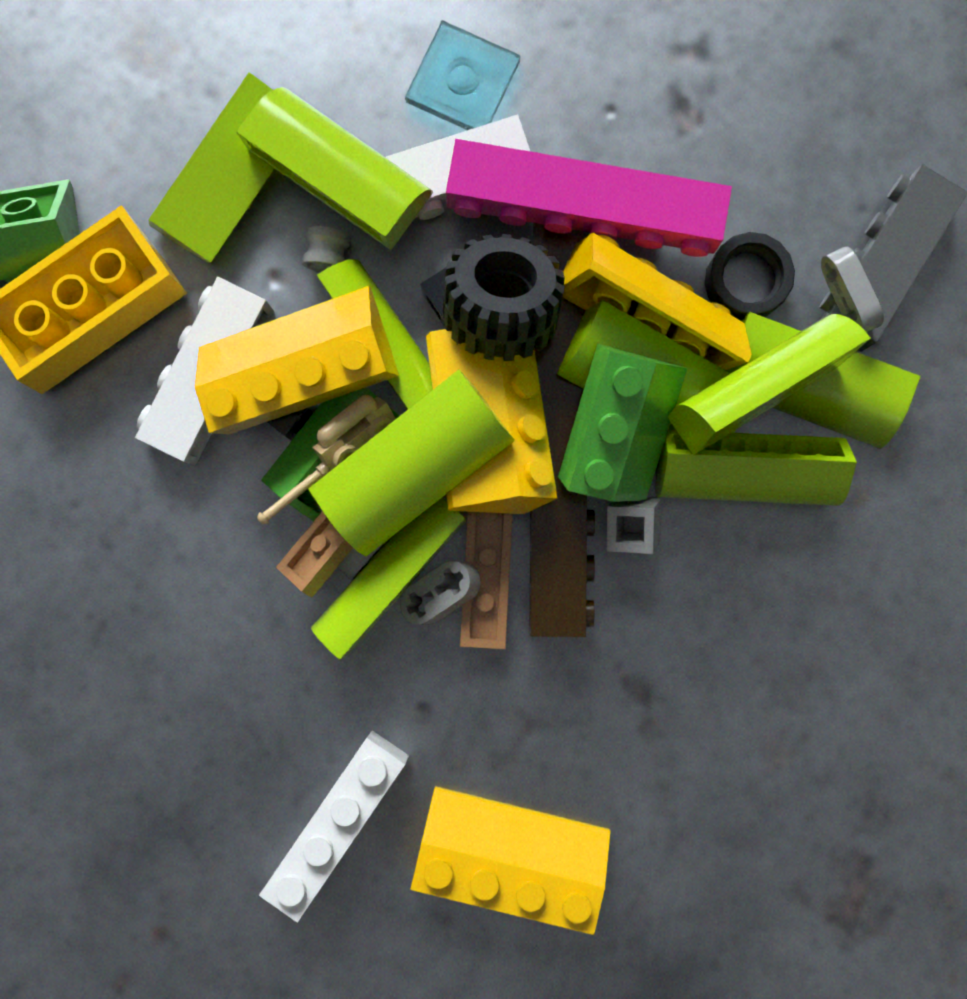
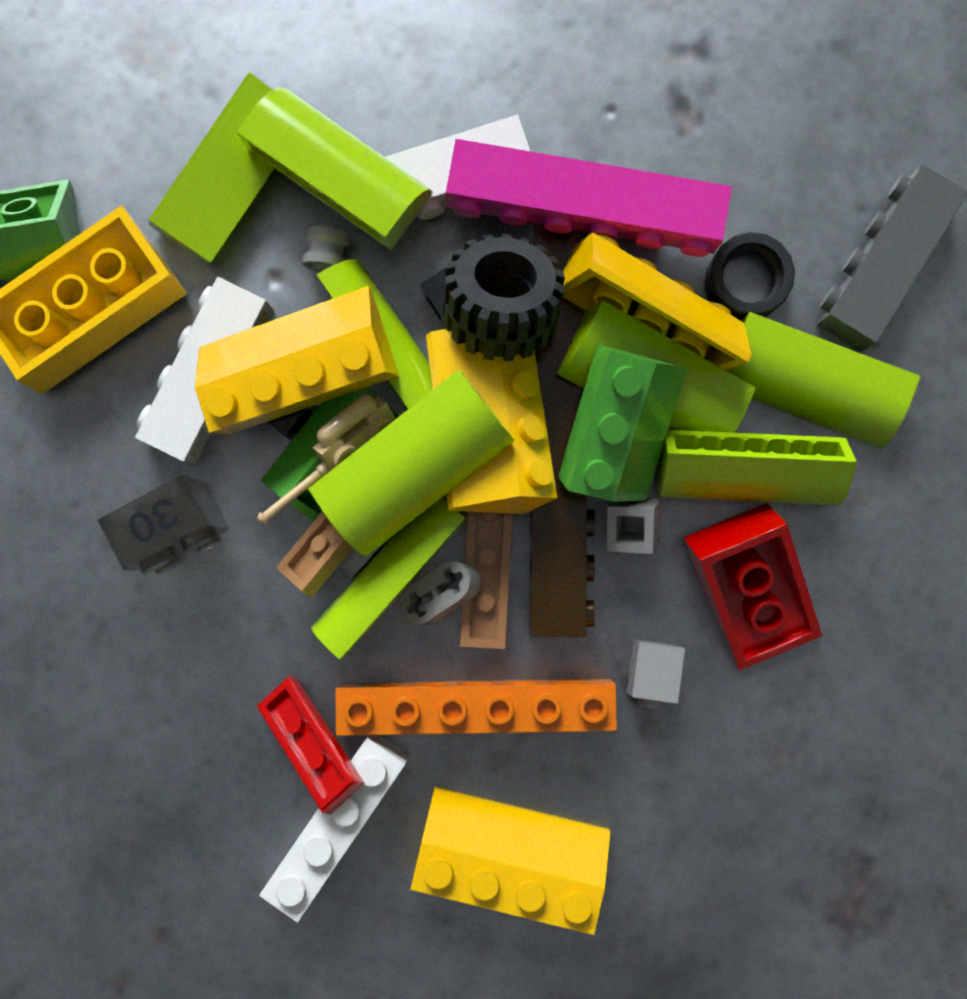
(164, 525): none -> clear smoke brick
(310, 745): none -> red tile
(462, 77): clear light blue tile -> none
(476, 707): none -> orange brick
(655, 673): none -> light grey brick
(754, 585): none -> red slope
(766, 381): lime brick -> none
(852, 288): light grey beam -> none

